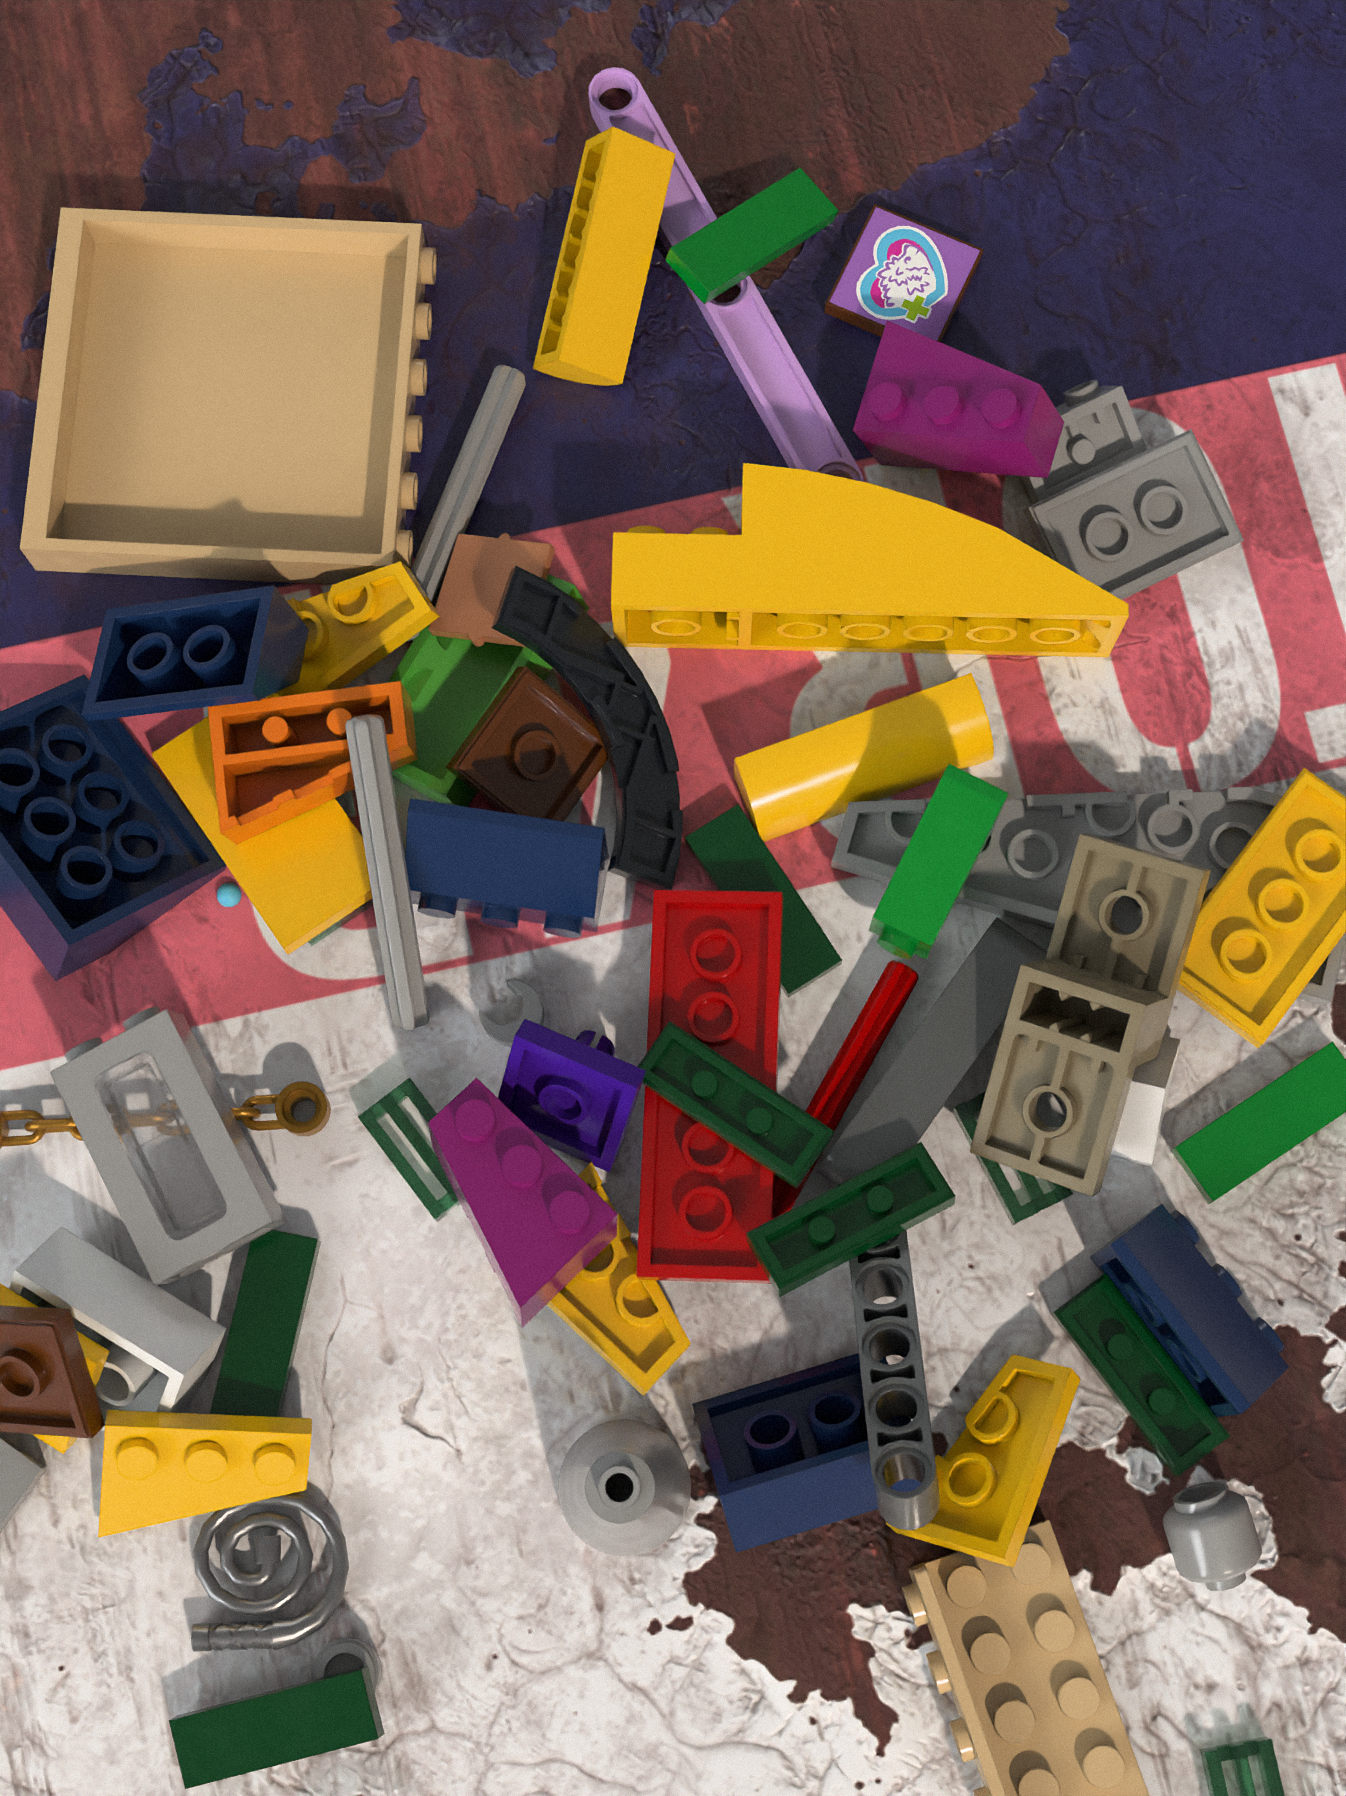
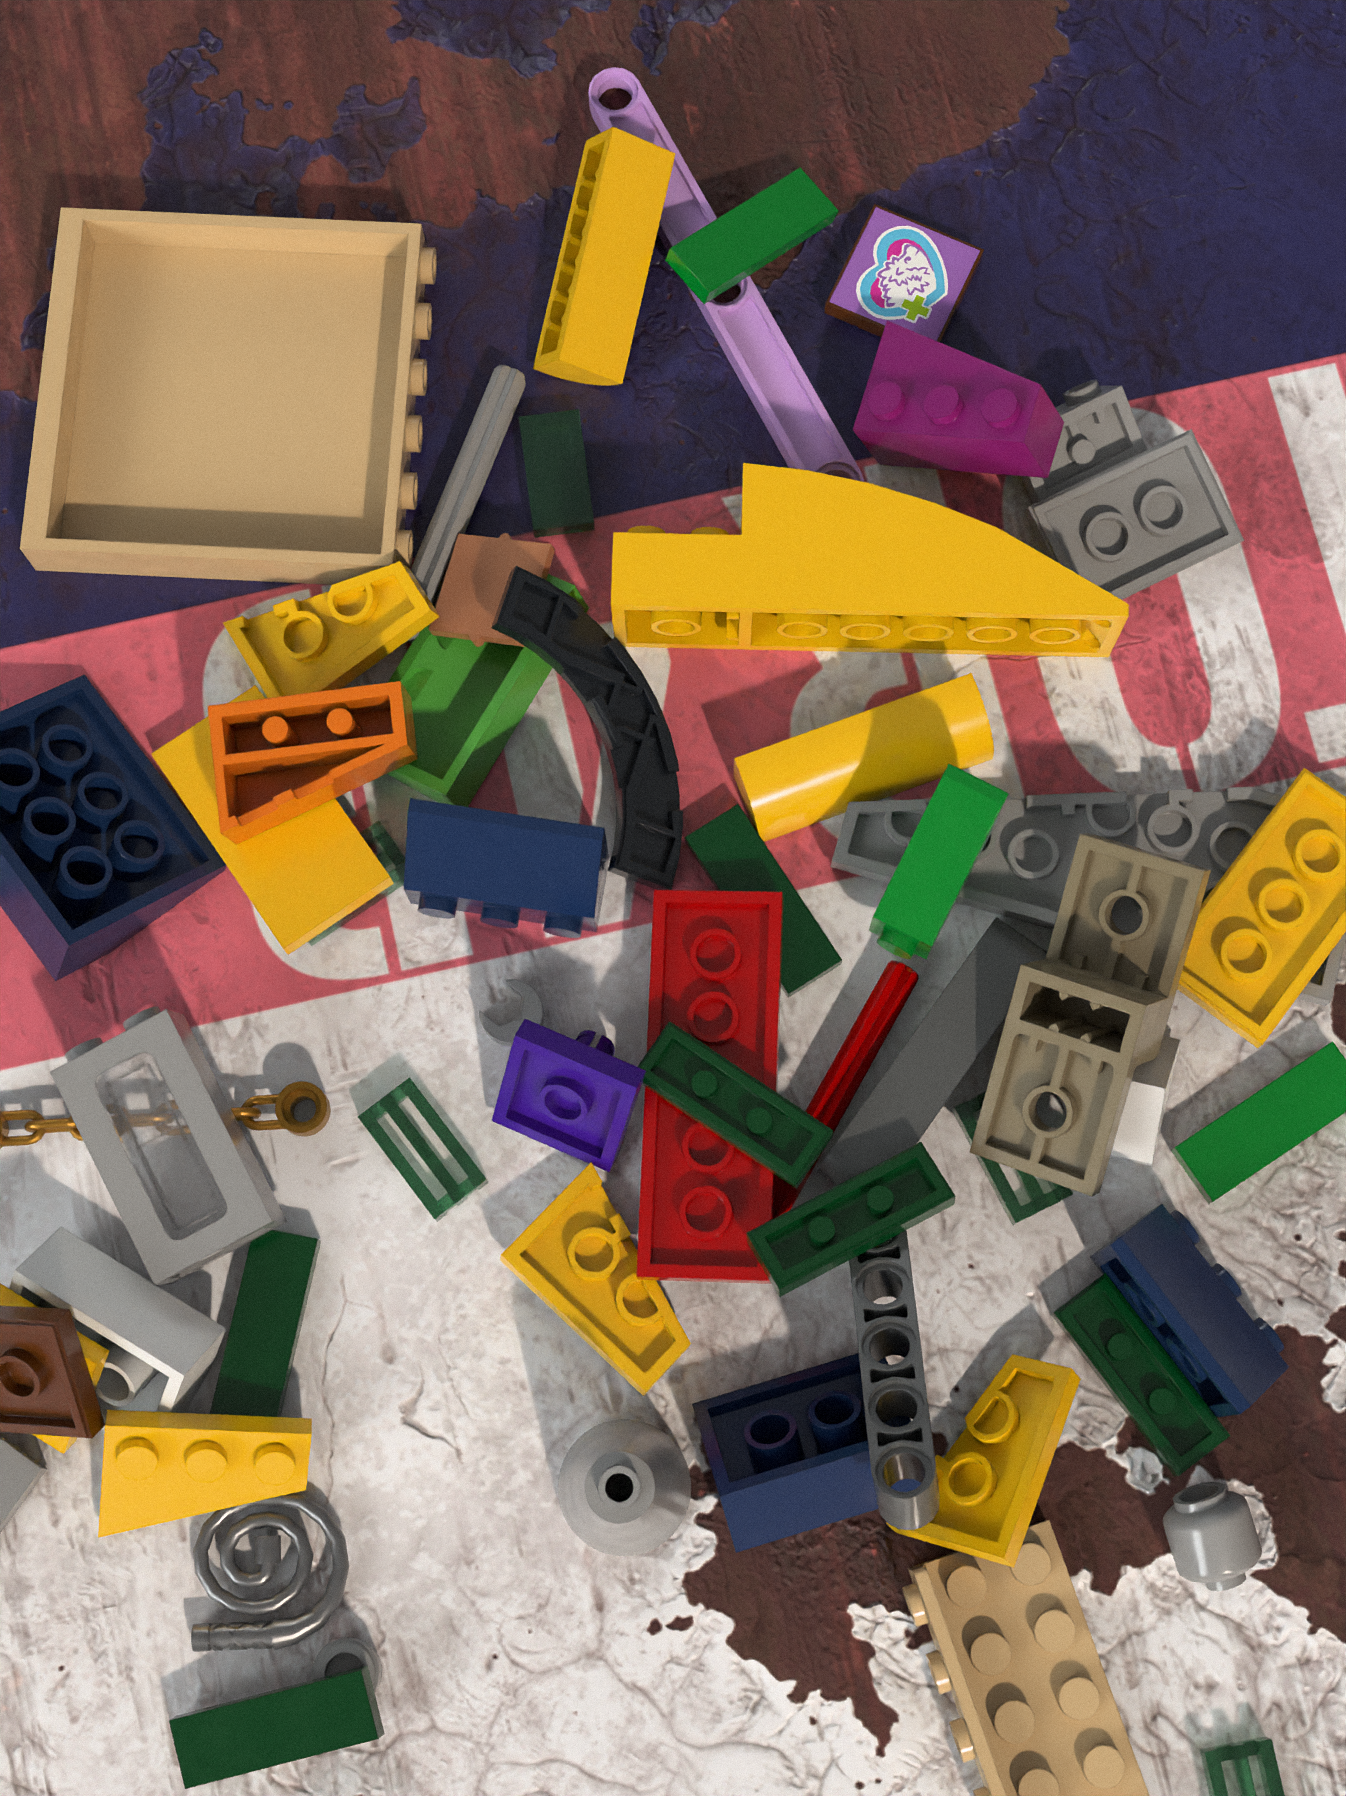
(195, 653): dark blue slope -> none
(229, 894): medium azure piece -> none
(387, 870): light grey axle -> none
(520, 1197): magenta wedge -> none
(530, 751): reddish brown tile -> none
(556, 473): none -> clear green tile

